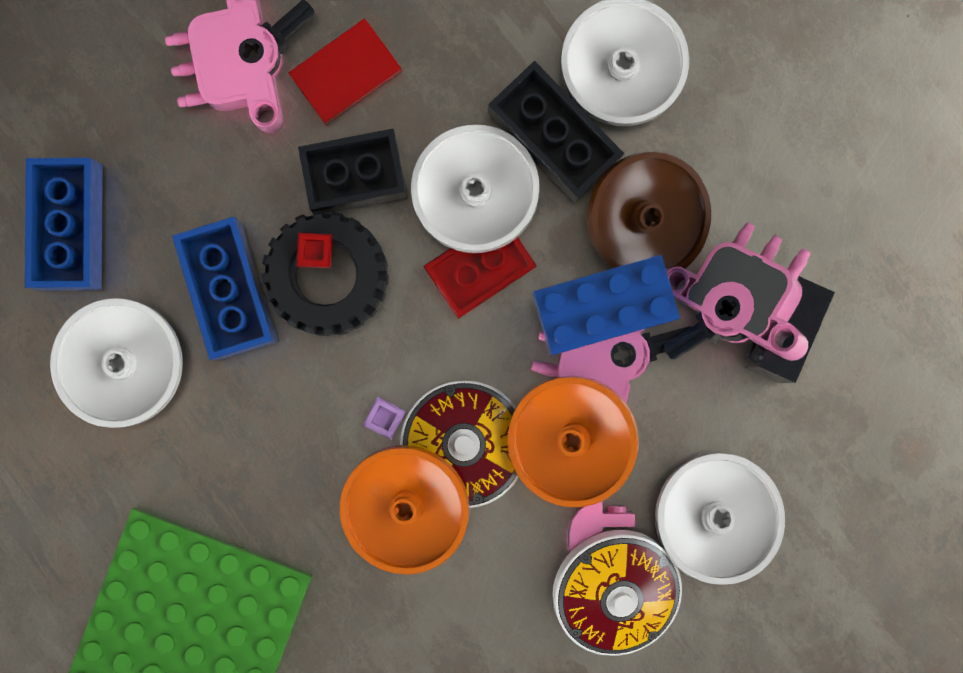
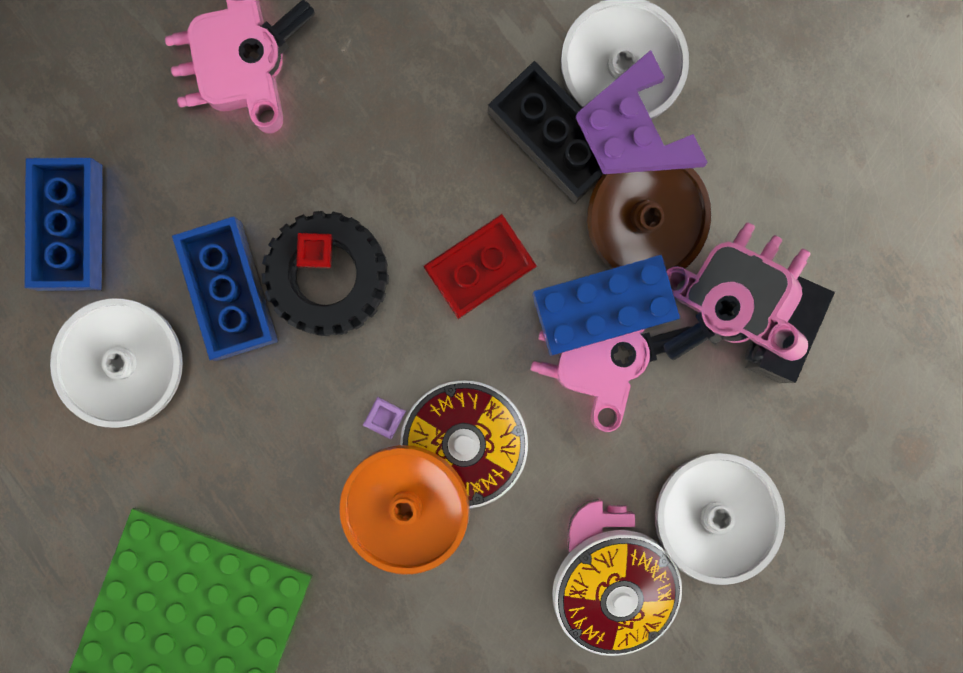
(345, 71): red tile -> none
(353, 171): black brick -> none
(475, 188): white dish -> none
(573, 441): orange dish -> none
(623, 131): none -> medium lavender wing

